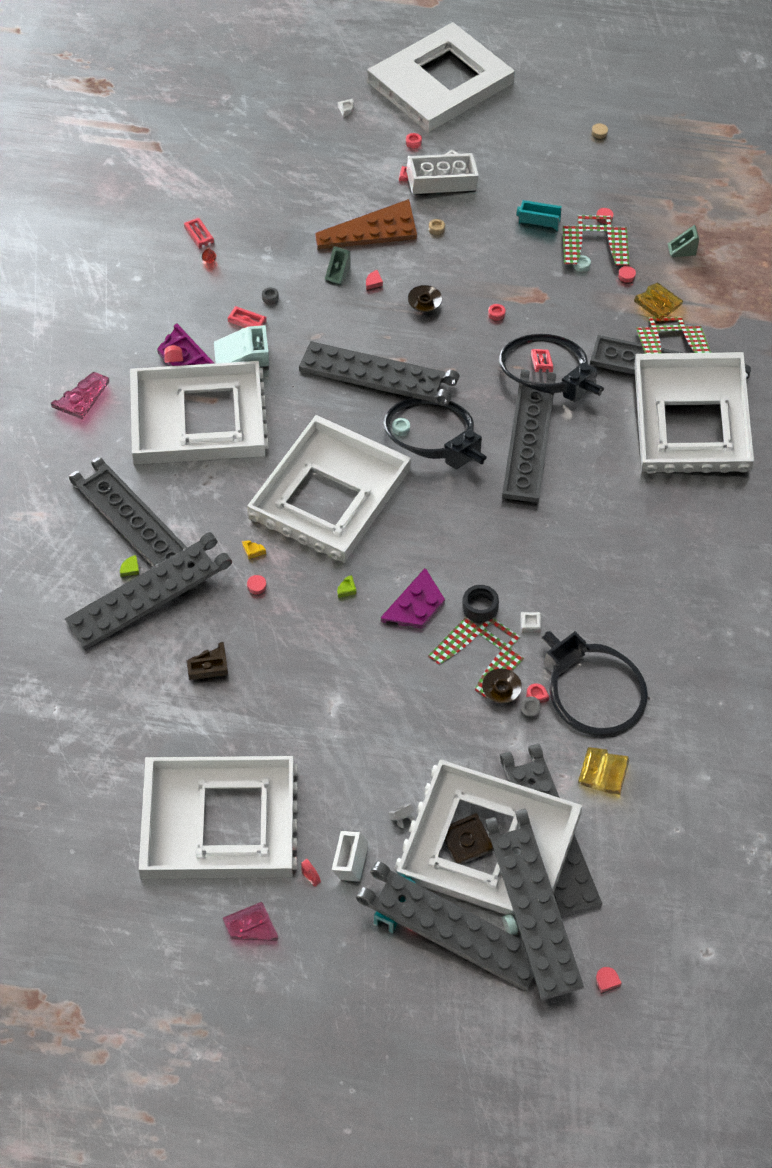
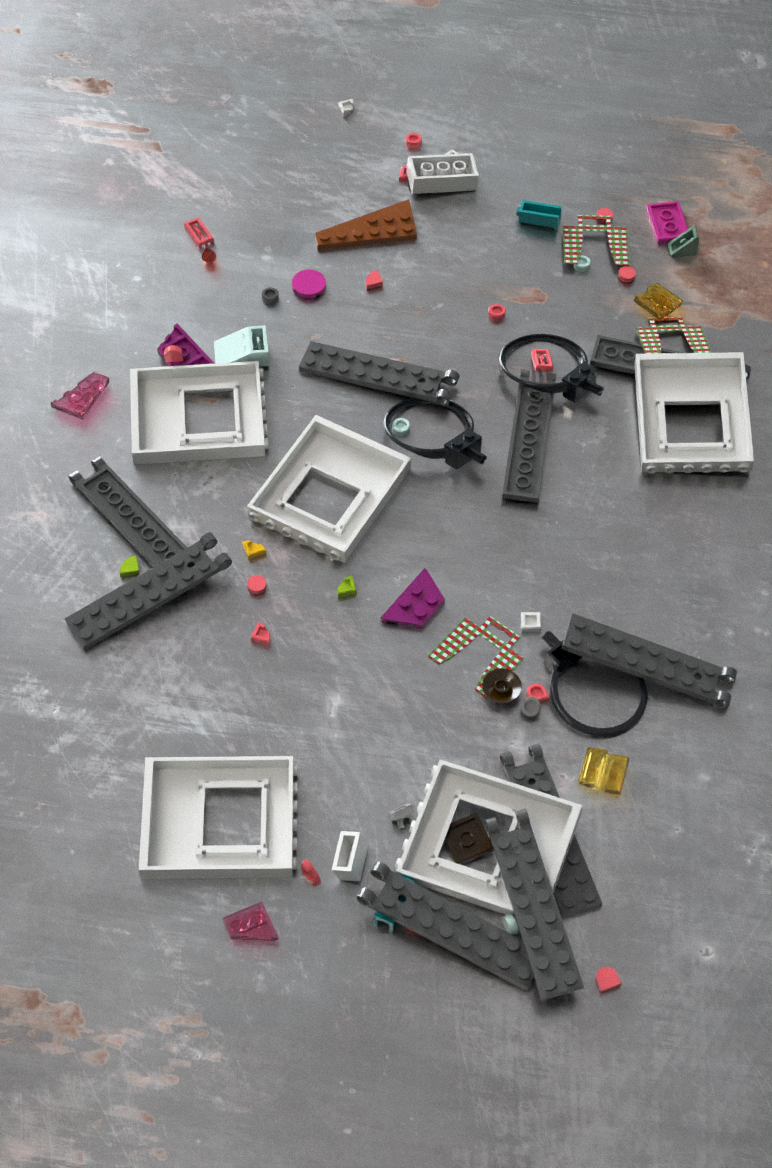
(208, 664): dark brown wing -> none
(245, 321): coral tile -> none
(261, 635): none -> coral tile
(308, 283): none -> dark pink tile
(338, 265): sand green slope -> none
(424, 97): white panel -> none
(424, 298): dark brown dish -> none
(436, 227): tan tile -> none
(476, 614): black tyre -> none
(599, 131): tan tile -> none
(647, 660): none -> dark grey hinge
(666, 220): none -> dark pink tile

